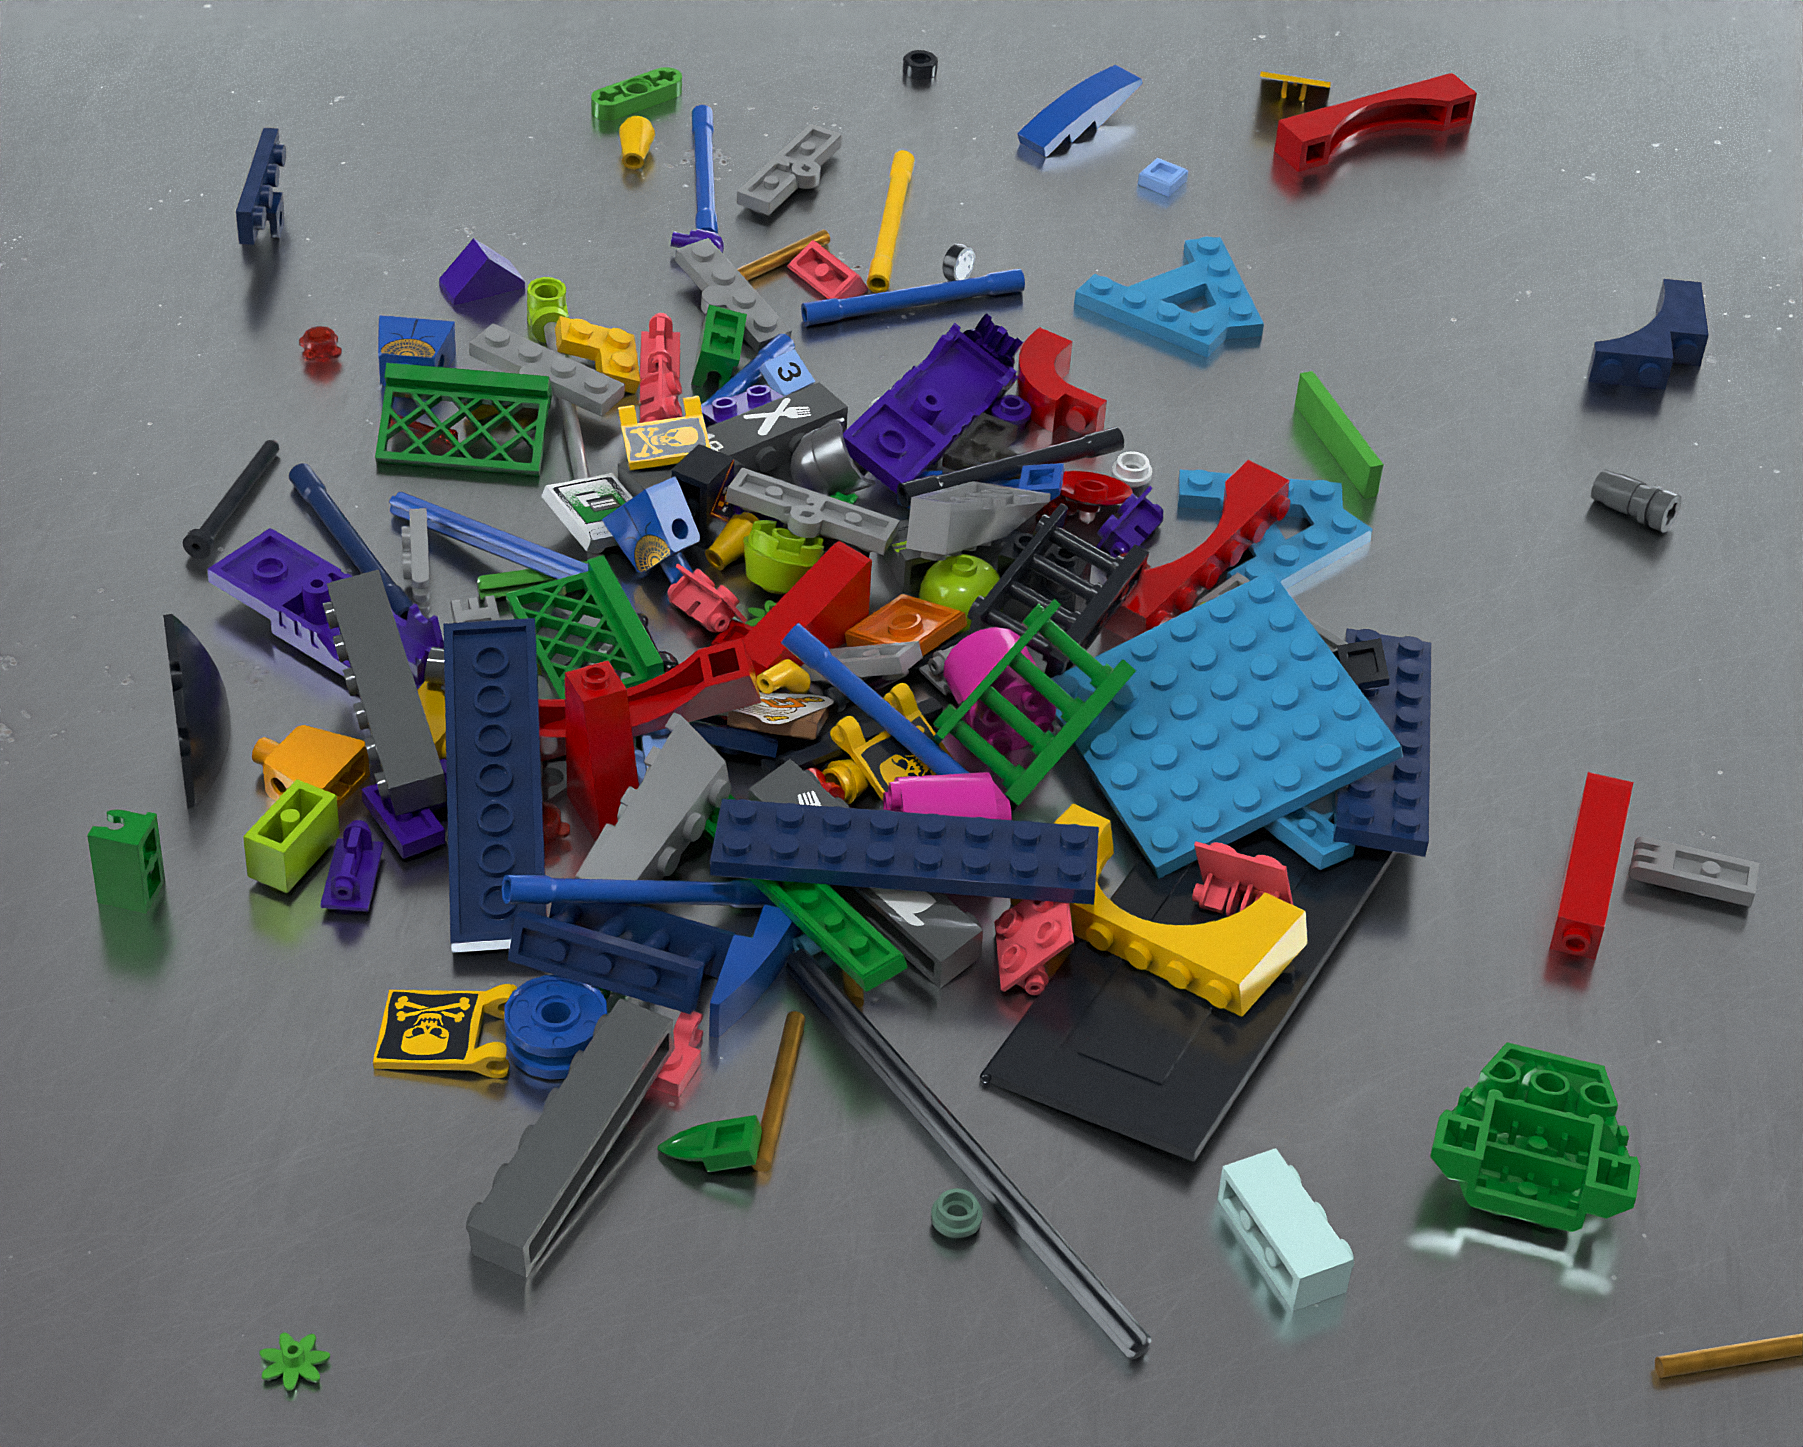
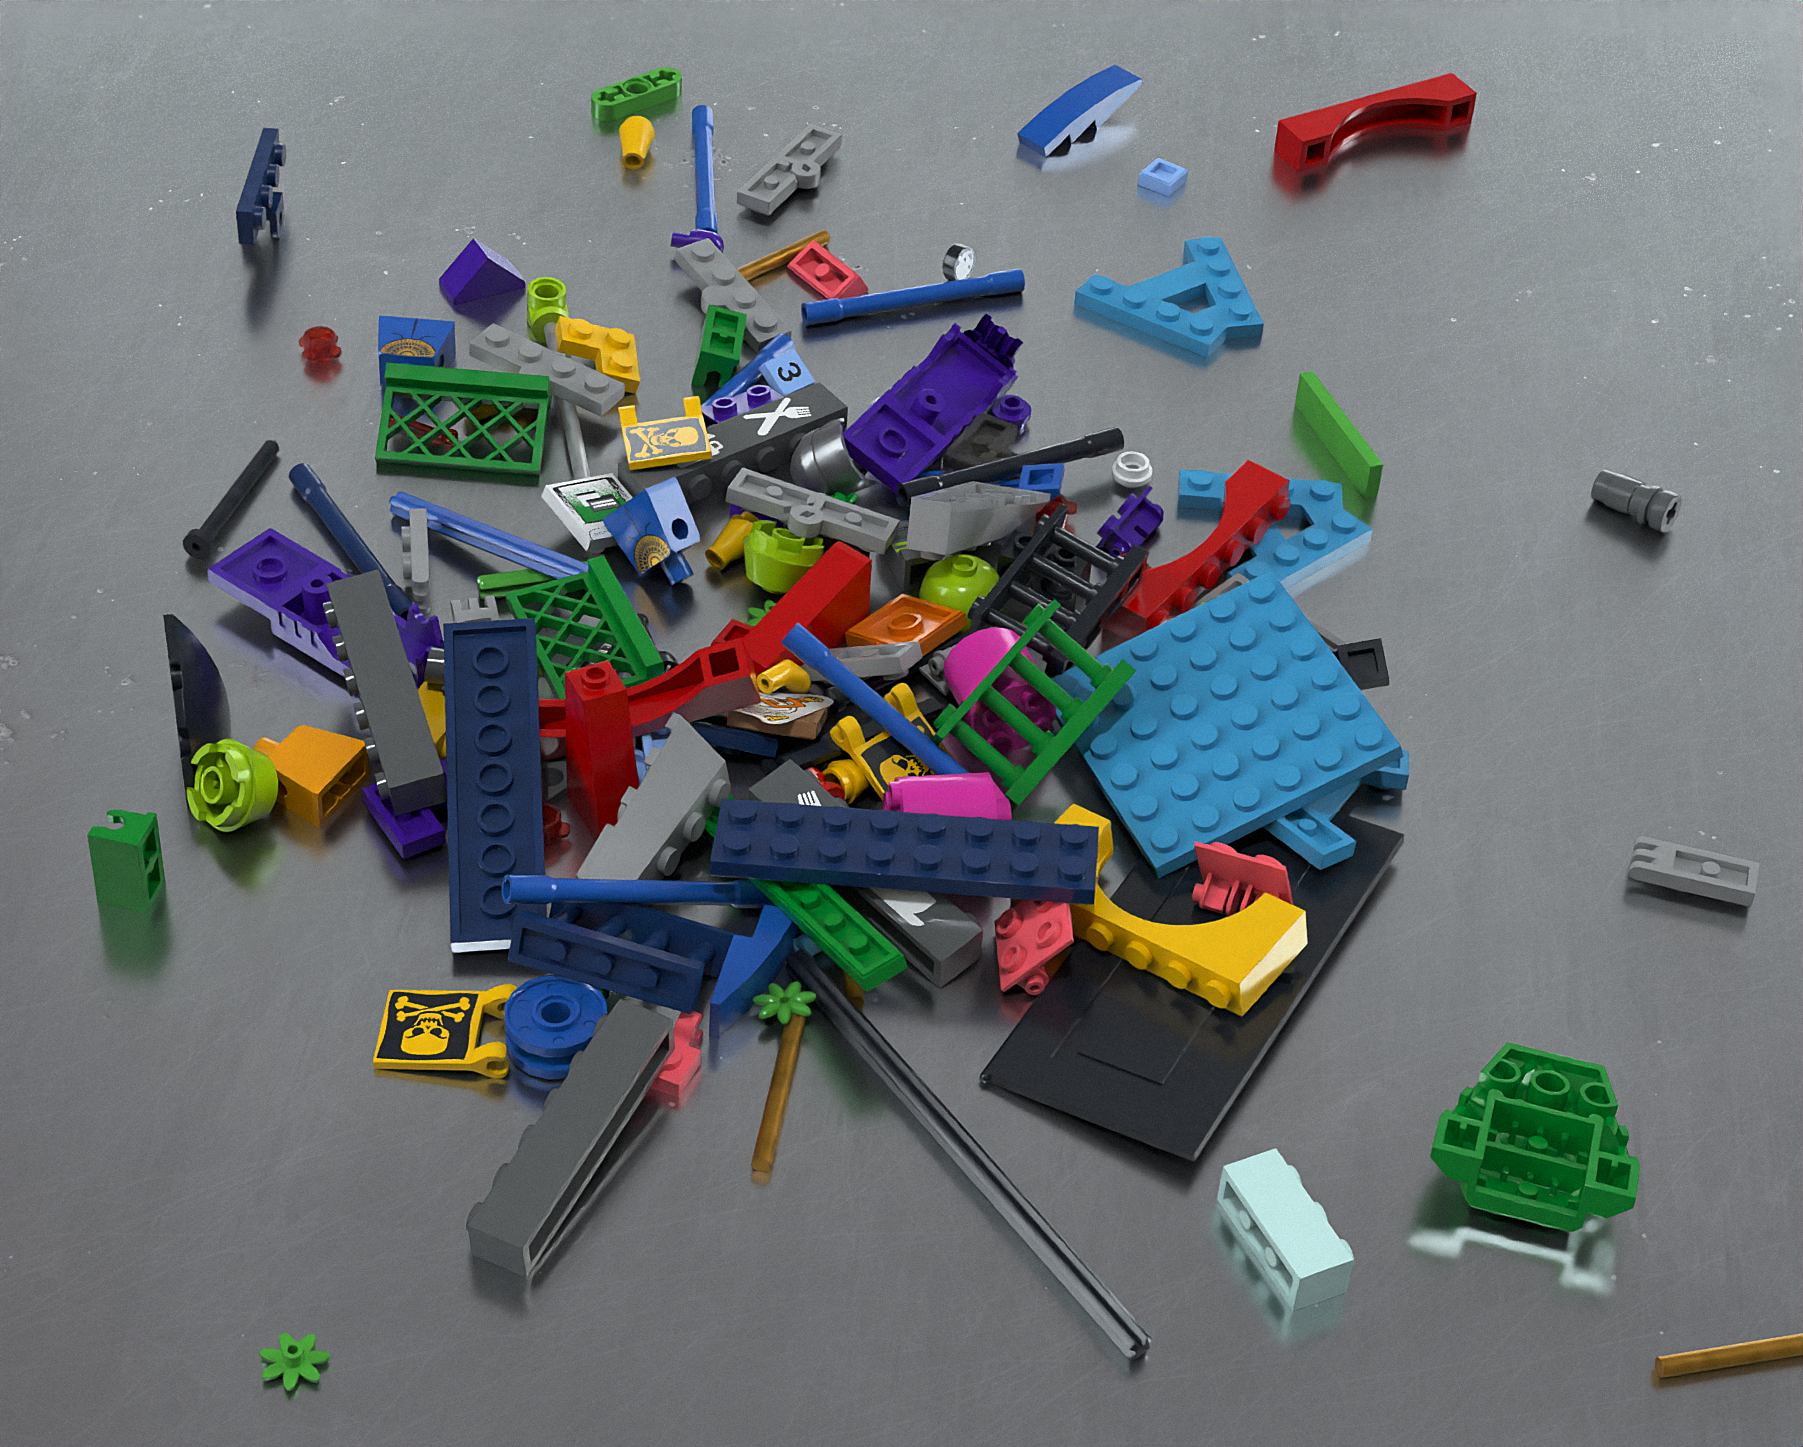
(232, 785): none -> lime cone
(291, 836): lime brick -> none
(352, 869): dark purple hinge -> none
(658, 344): coral hinge -> none
(660, 395): coral hinge -> none
(699, 599): coral hinge -> none
(704, 483): black brick -> none
(717, 1143): green plate -> none
(784, 1003): none -> bright green plant
(881, 264): yellow piece -> none
(920, 64): black tile -> none
(956, 1213): sand green plate -> none
(1040, 382): red arch -> none
(1093, 490): red dish -> none
(1286, 79): yellow piece -> none
(1392, 803): dark blue plate -> none
(1591, 866): red slope -> none
(1647, 355): dark blue arch -> none

